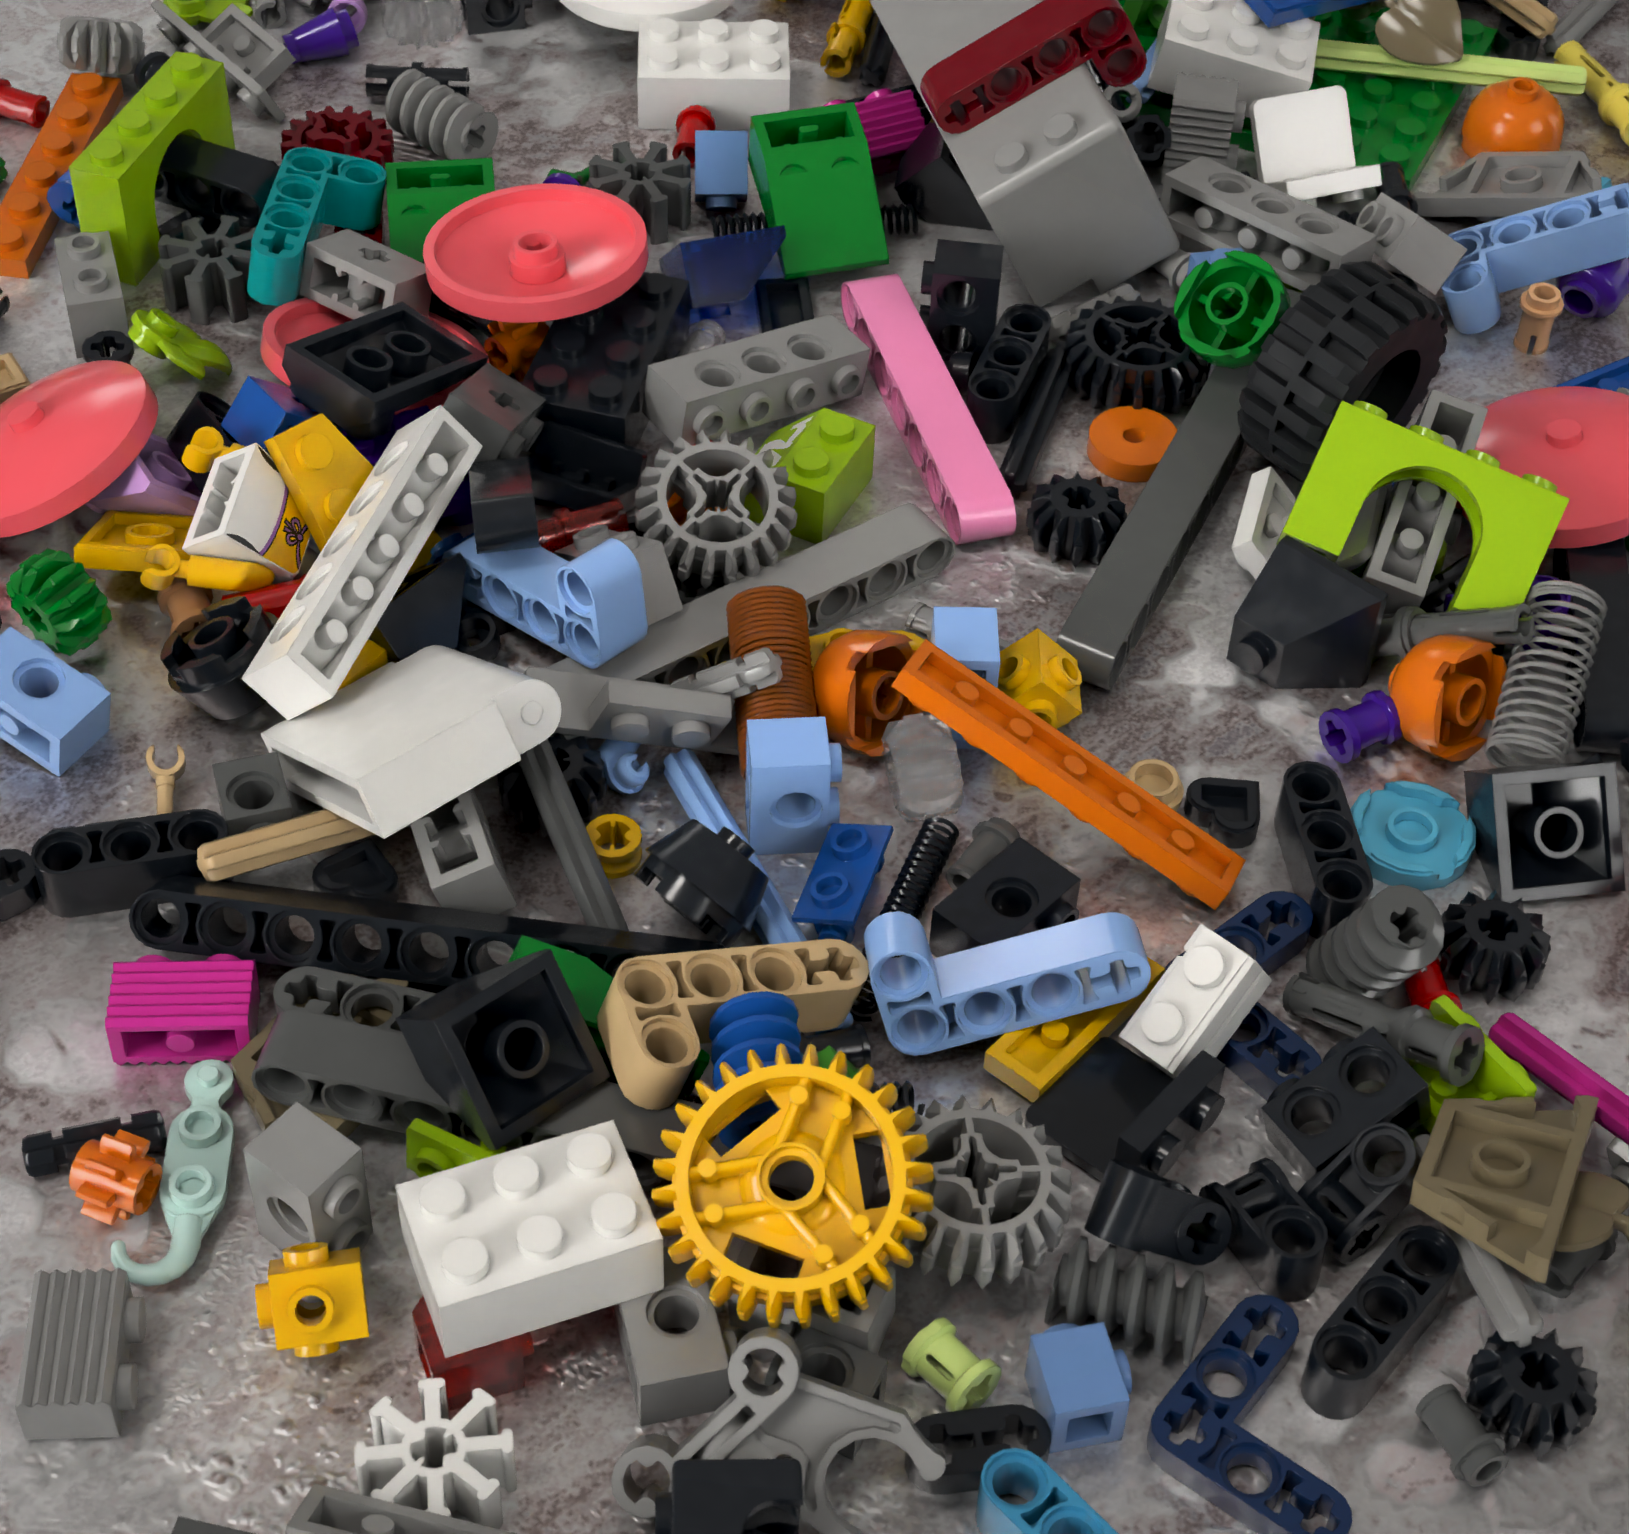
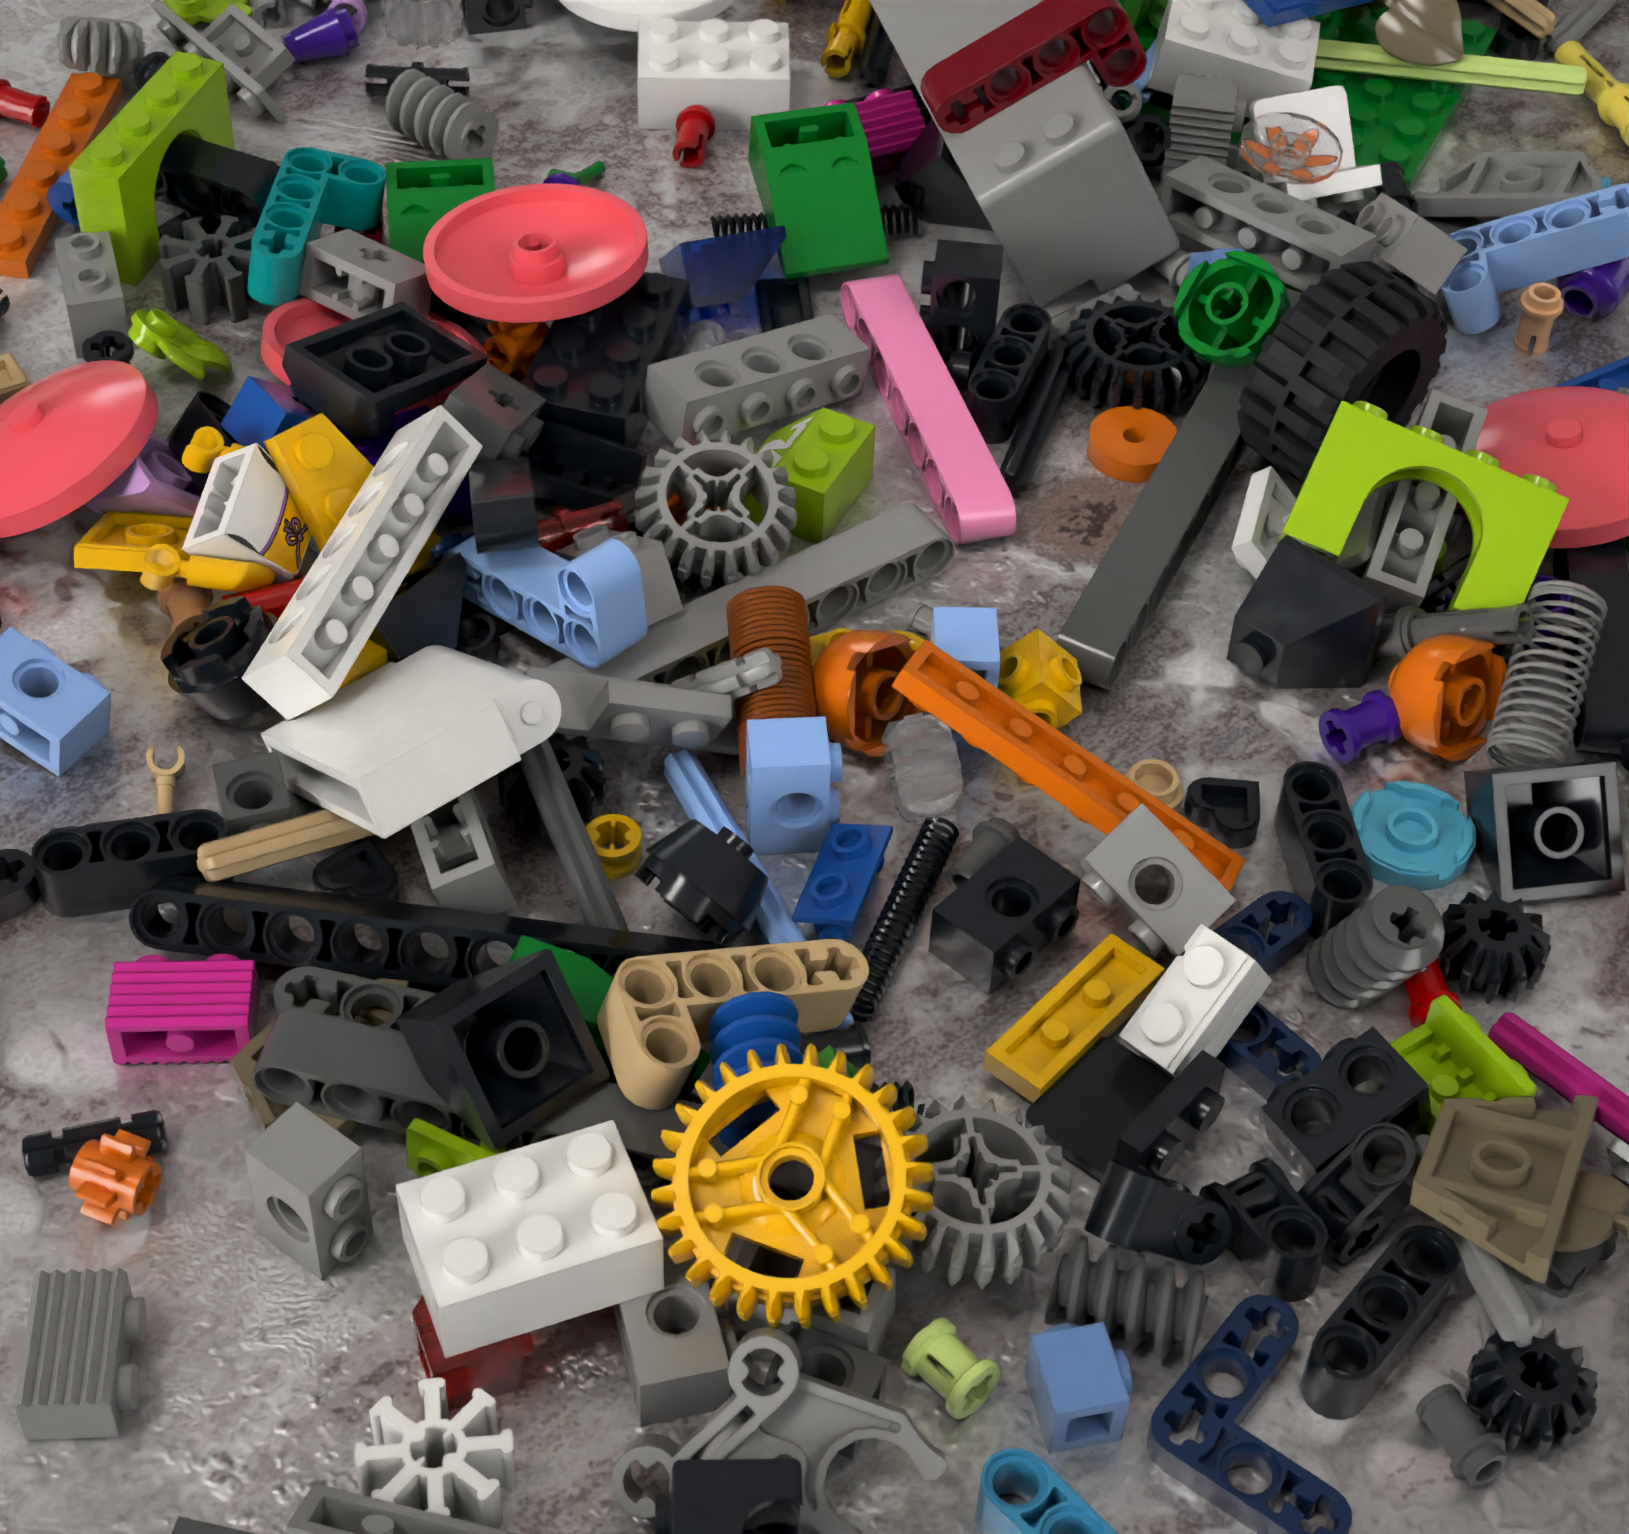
(59, 601): green gear -> none
(192, 1174): light aqua piece -> none
(317, 1326): yellow brick -> none
(342, 133): dark red gear -> none
(622, 768): light blue arm -> none
(649, 184): dark grey gear -> none
(721, 169): medium blue brick -> none
(973, 1438): black beam -> none
(1075, 518): black gear -> none
(1087, 962): light blue beam -> none
(1193, 891): none -> light grey brick
(1291, 148): none -> clear dish
(1408, 1030): dark grey pin -> none
(1513, 119): orange cylinder -> none

